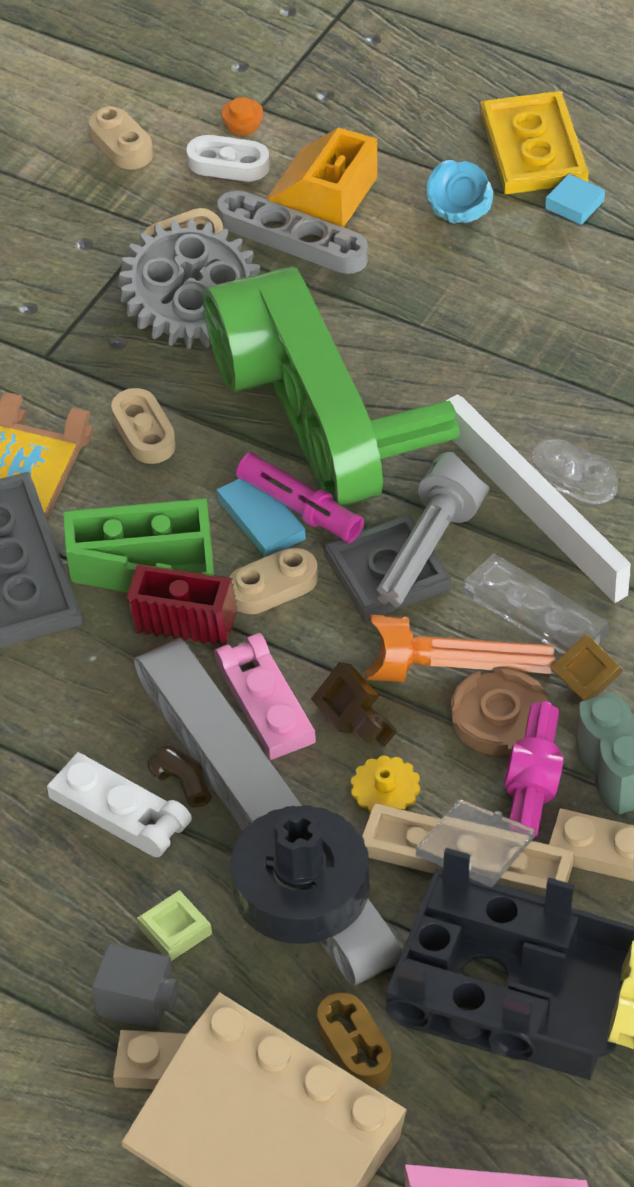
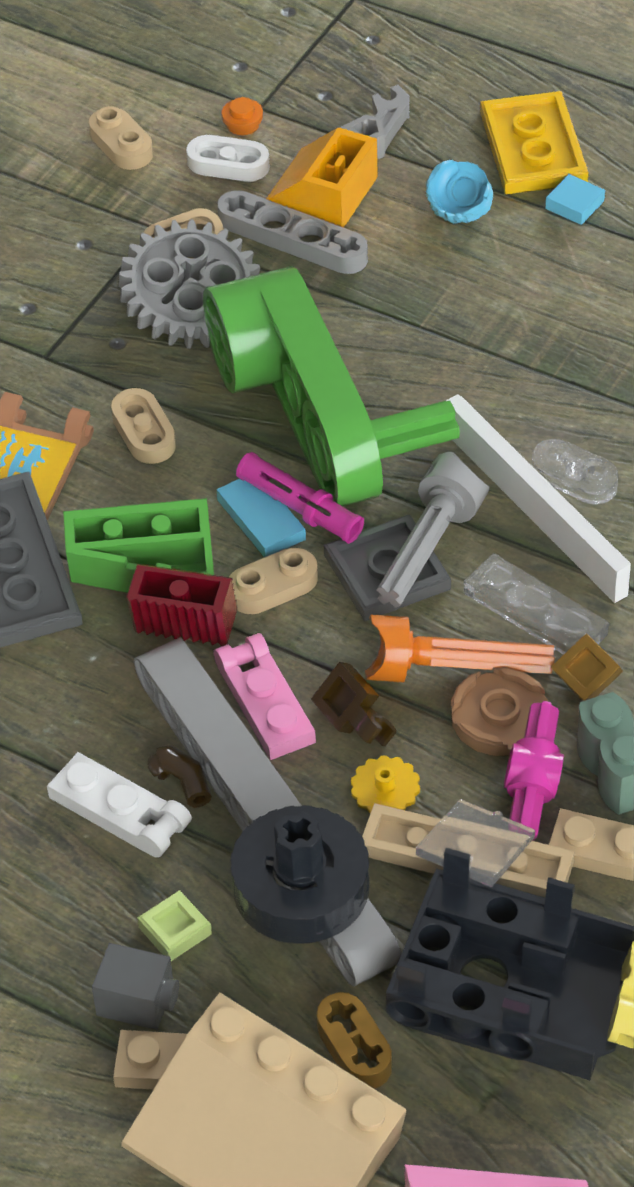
(387, 119): none -> light grey piece

